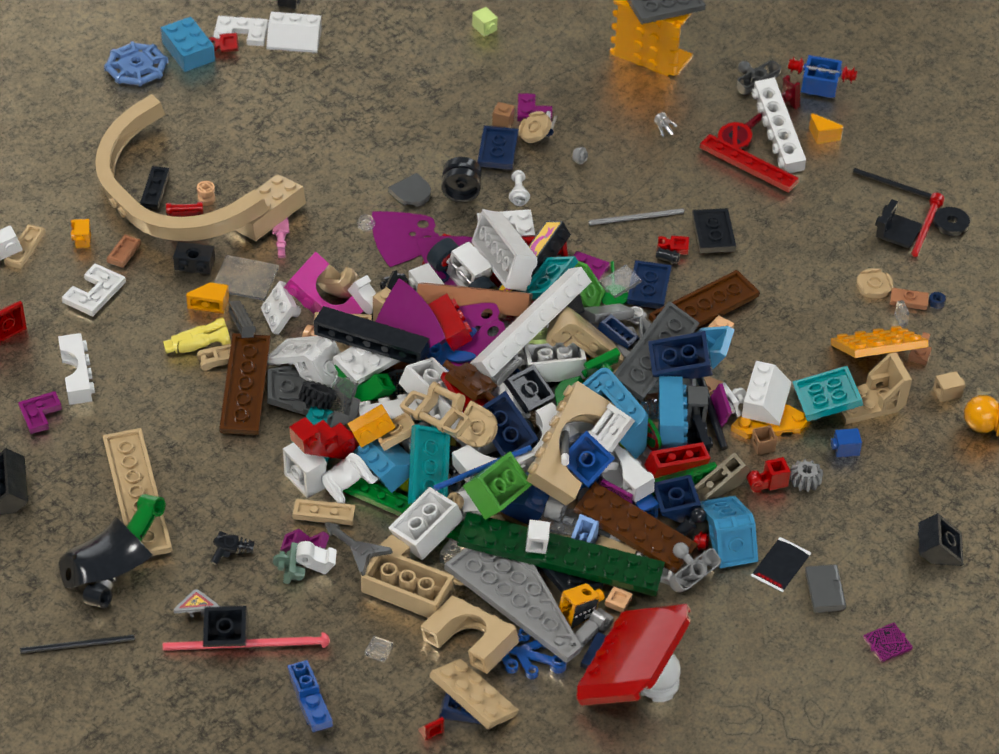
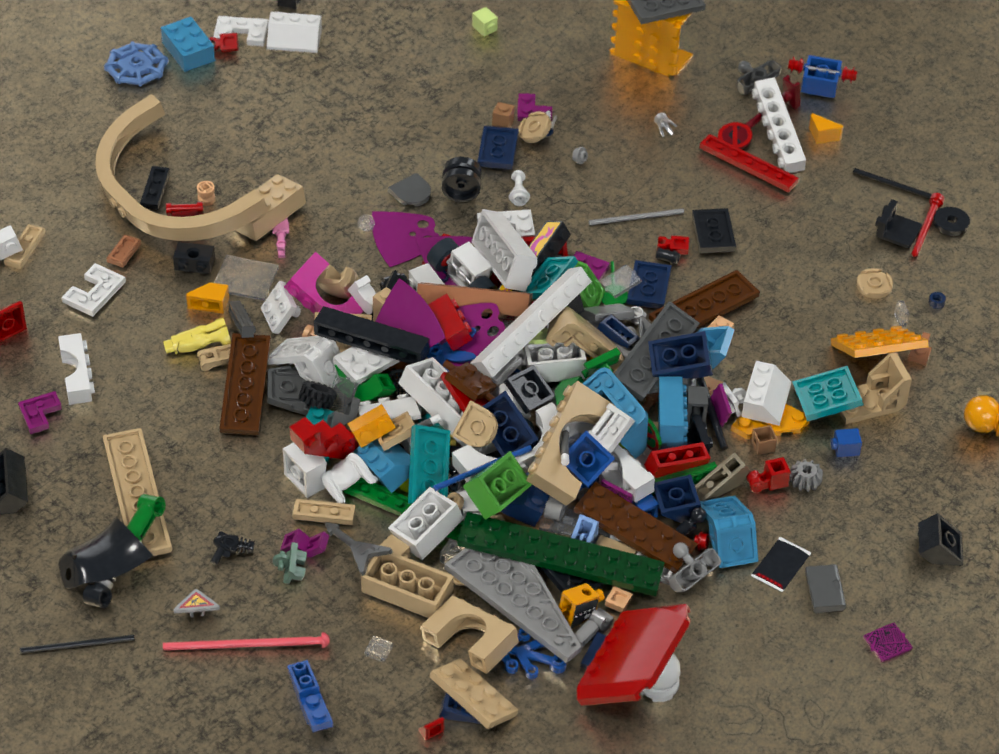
(81, 233): light orange brick -> none
(225, 626): black slope -> none
(315, 557): white leg -> none
(430, 400): tan bar -> none
(537, 536): white brick -> none
(651, 408): clear plate -> none
(912, 299): nougat plate -> none
(949, 386): tan brick -> none

